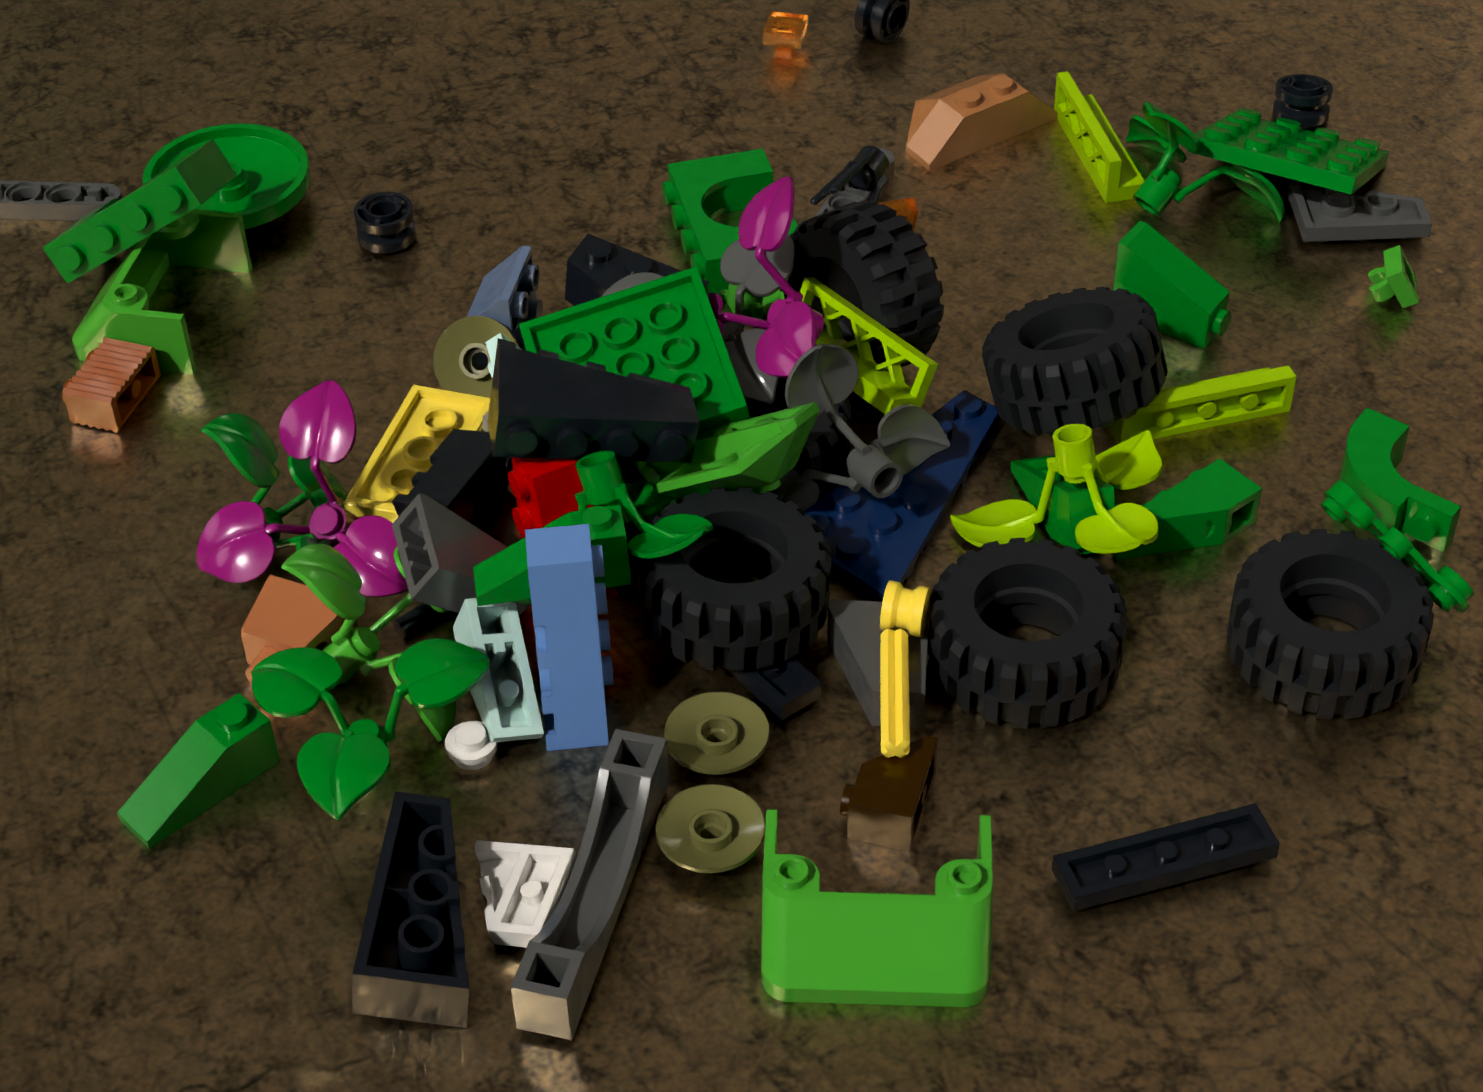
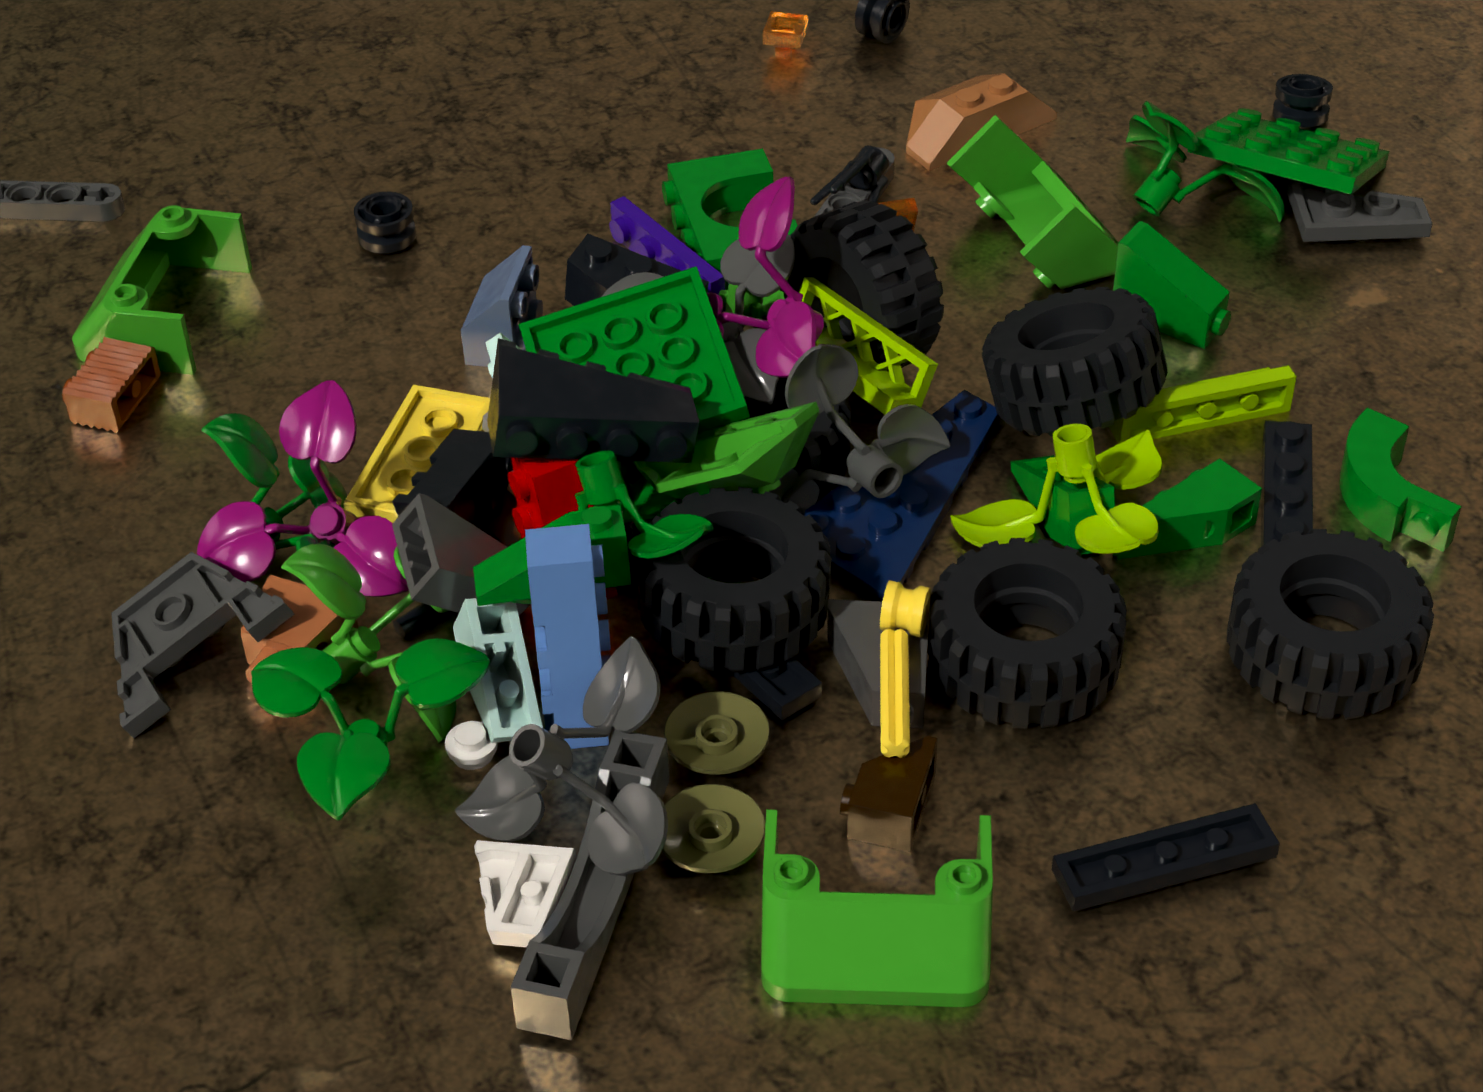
(141, 212): green arch -> none
(174, 617): none -> dark grey wing
(202, 769): green slope -> none
(268, 166): green dish -> none
(413, 932): black wedge -> none
(457, 353): olive dish -> none
(633, 826): none -> dark grey plant
(647, 237): none -> dark purple plate
(1042, 209): none -> bright green windscreen
(1095, 141): lime fence -> none
(1286, 480): none -> black plate
(1394, 279): bright green tile -> none
(1446, 585): green plant -> none

